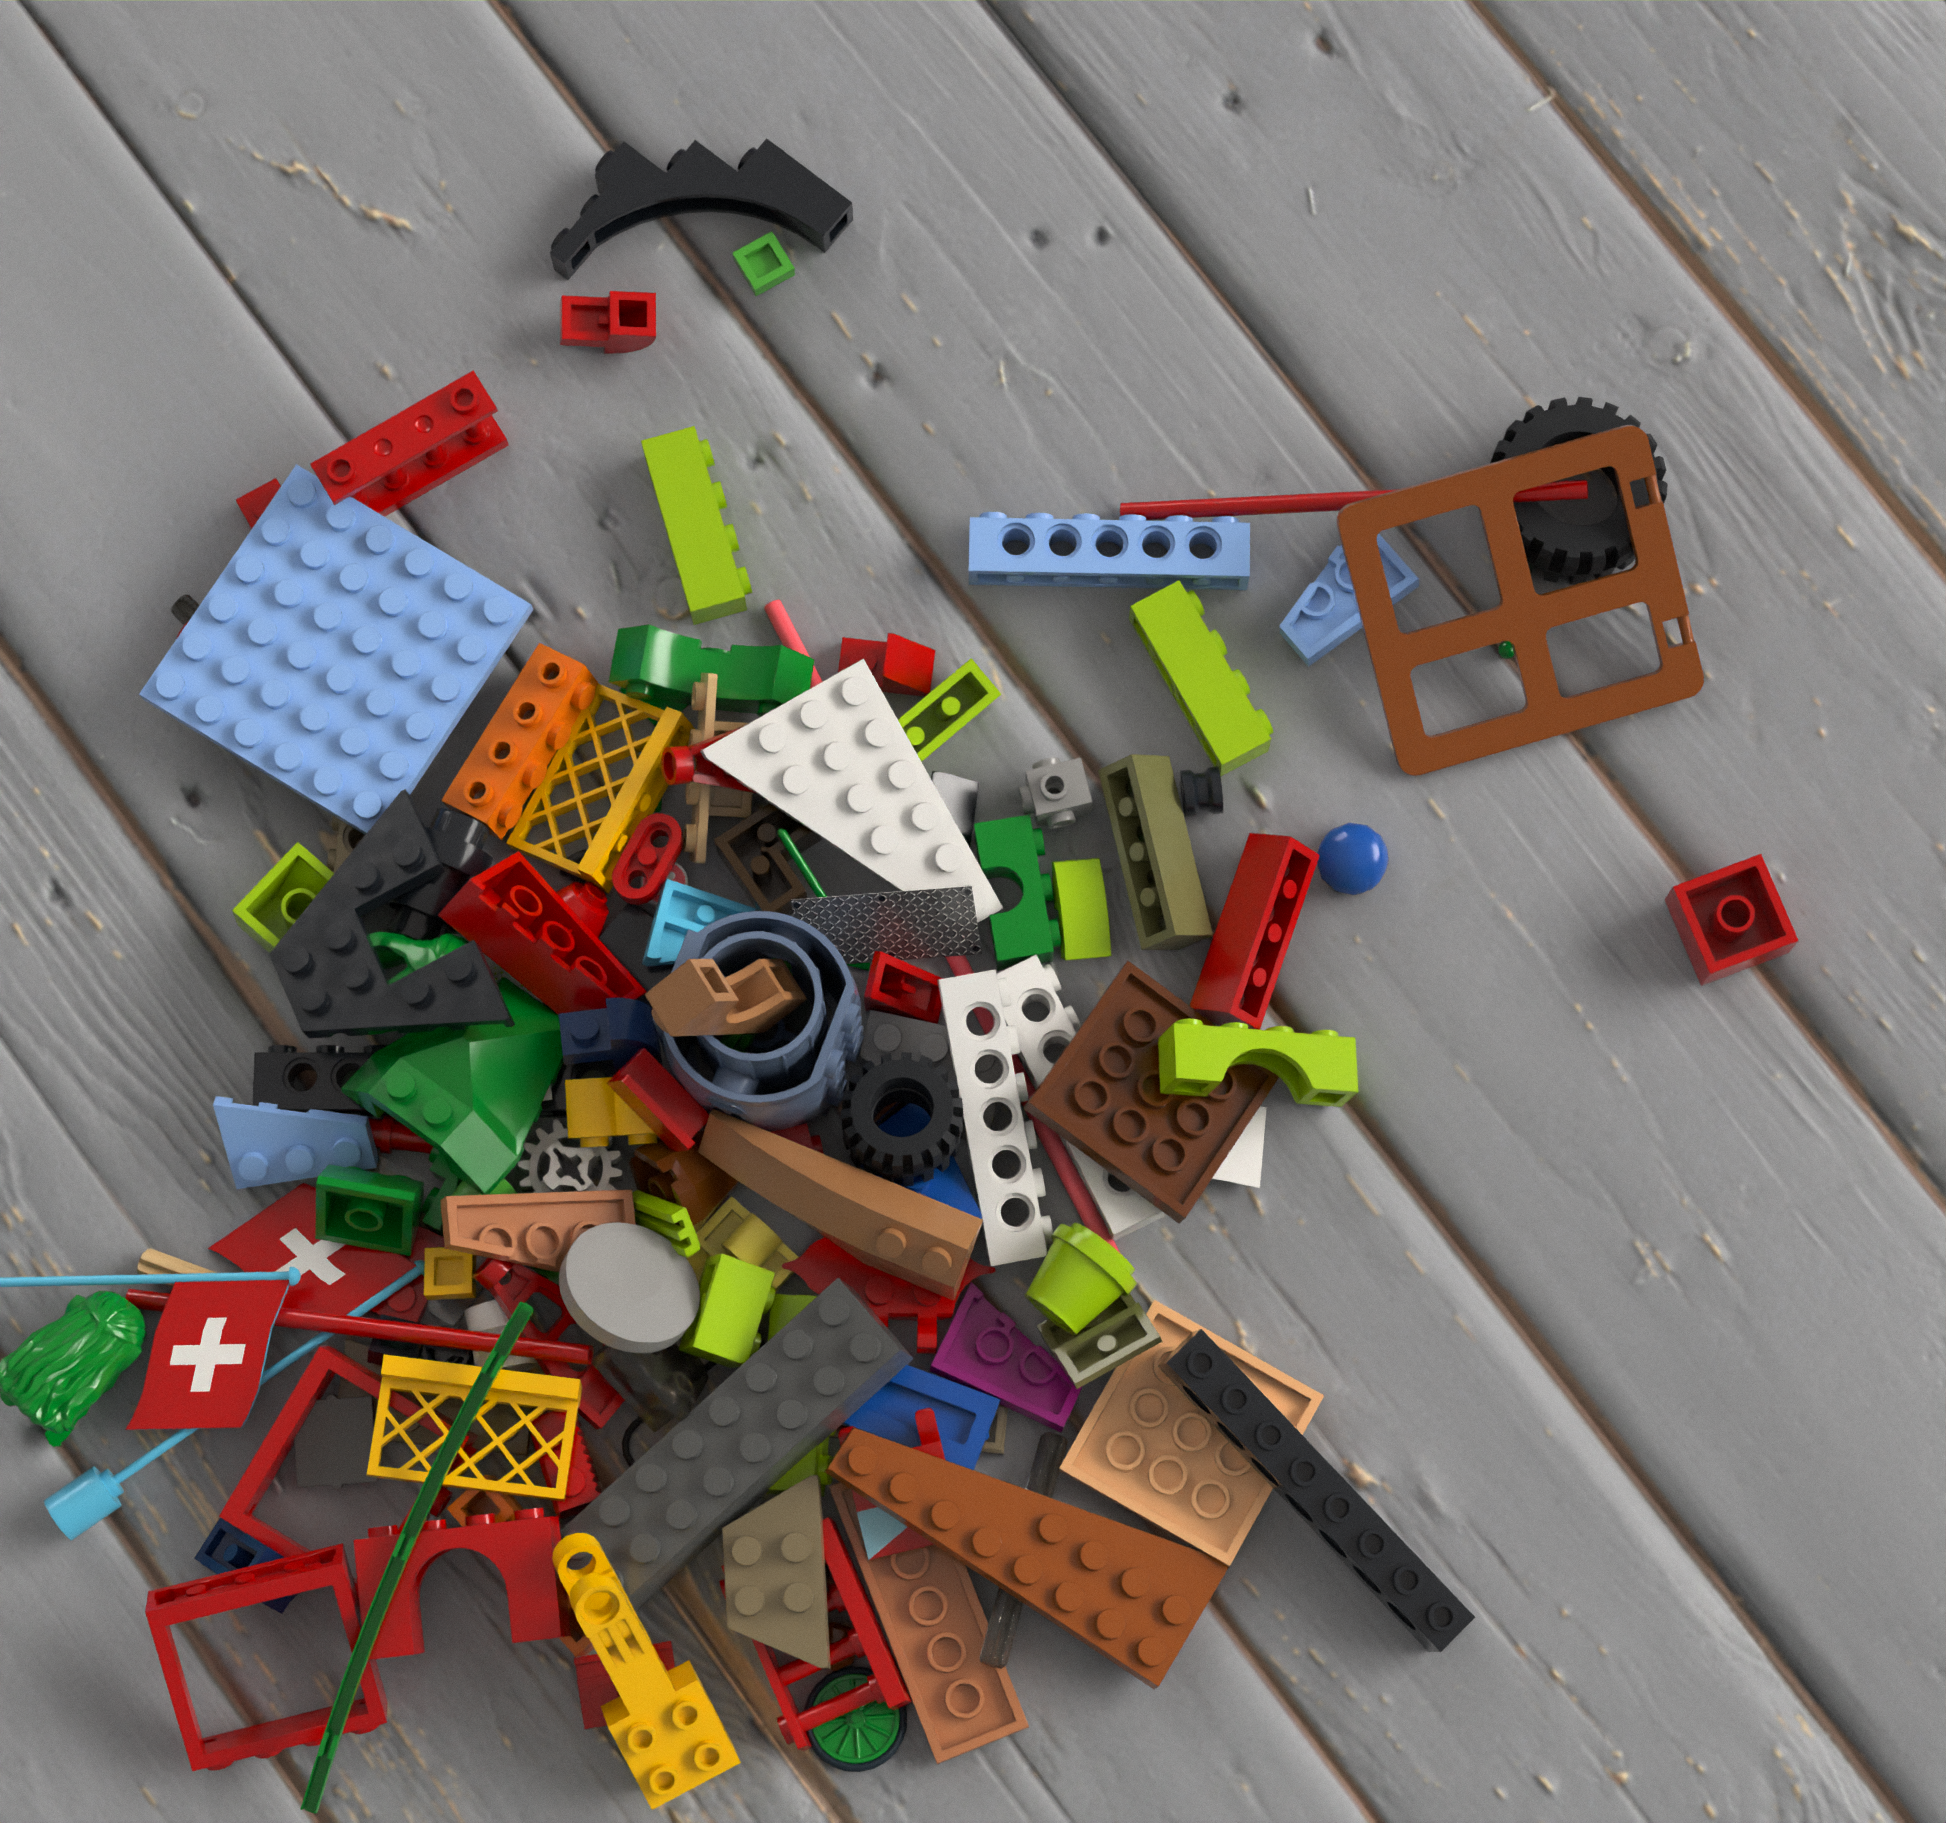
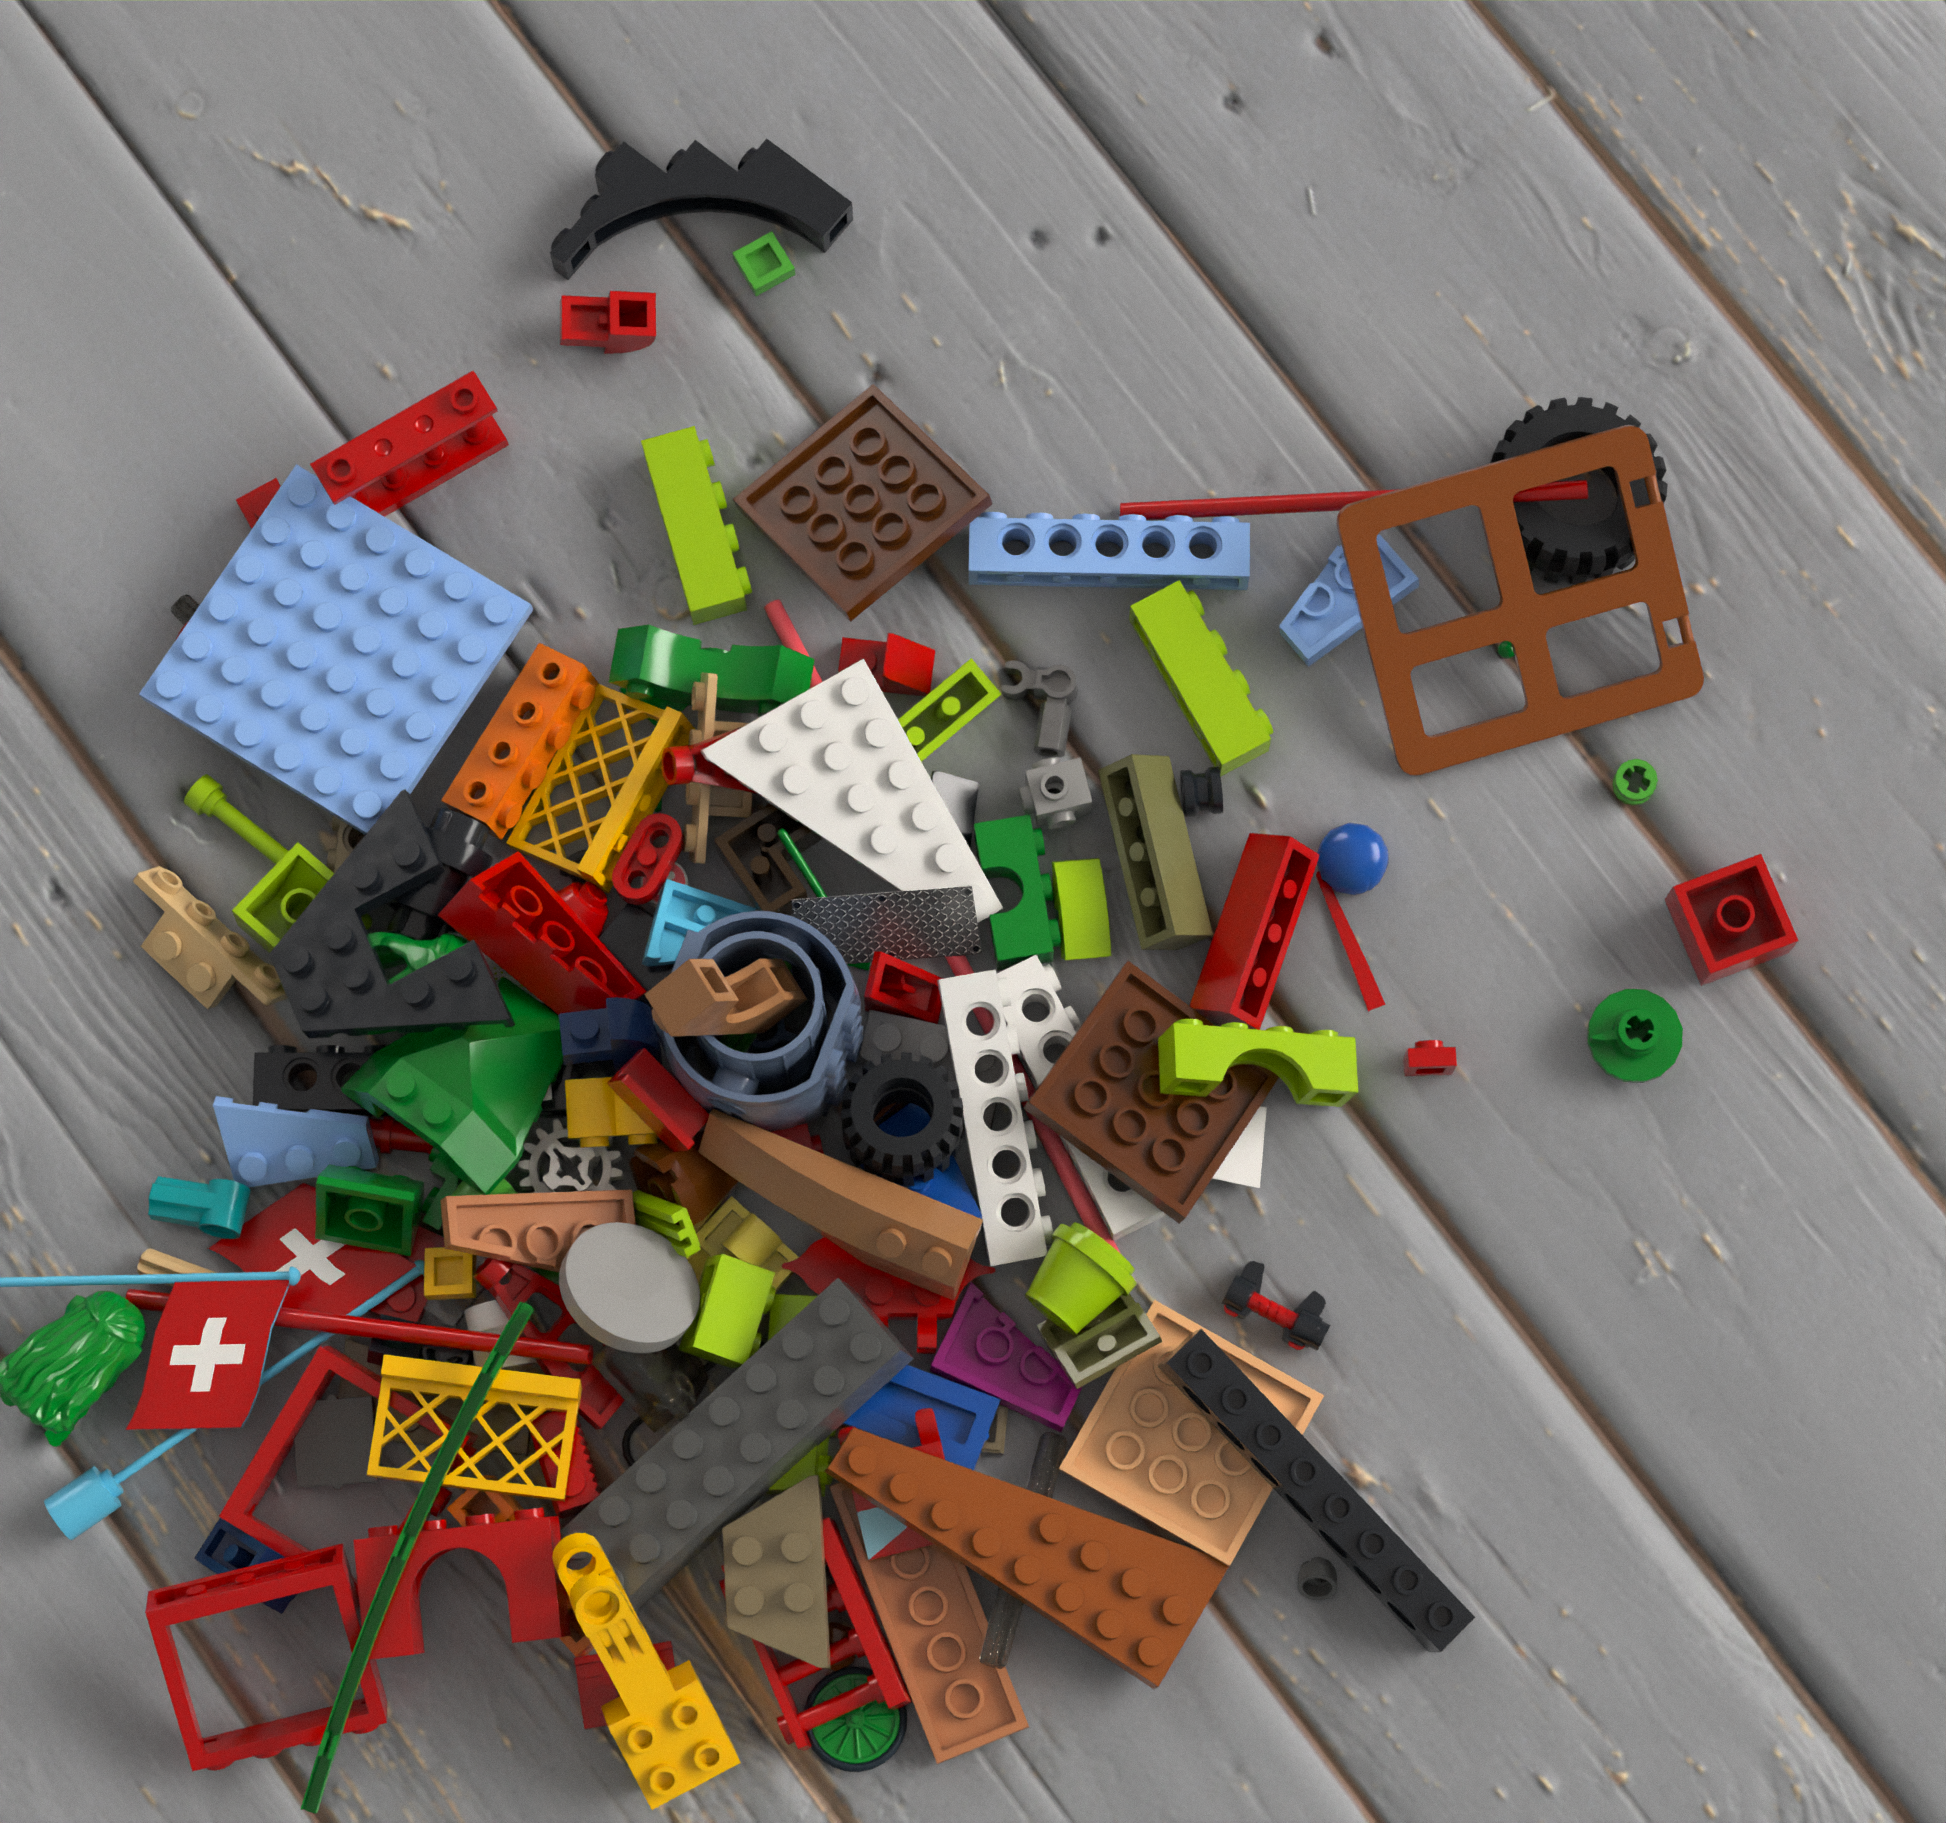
(200, 947): none -> tan bracket
(208, 799): none -> lime piece
(212, 1207): none -> teal piece
(862, 502): none -> reddish brown plate
(1056, 686): none -> flat silver bar
(1300, 1327): none -> black piece
(1317, 1579): none -> dark grey hinge
(1363, 974): none -> red sticker
(1429, 1059): none -> red plate
(1634, 1035): none -> green piece
(1649, 779): none -> bright green bush

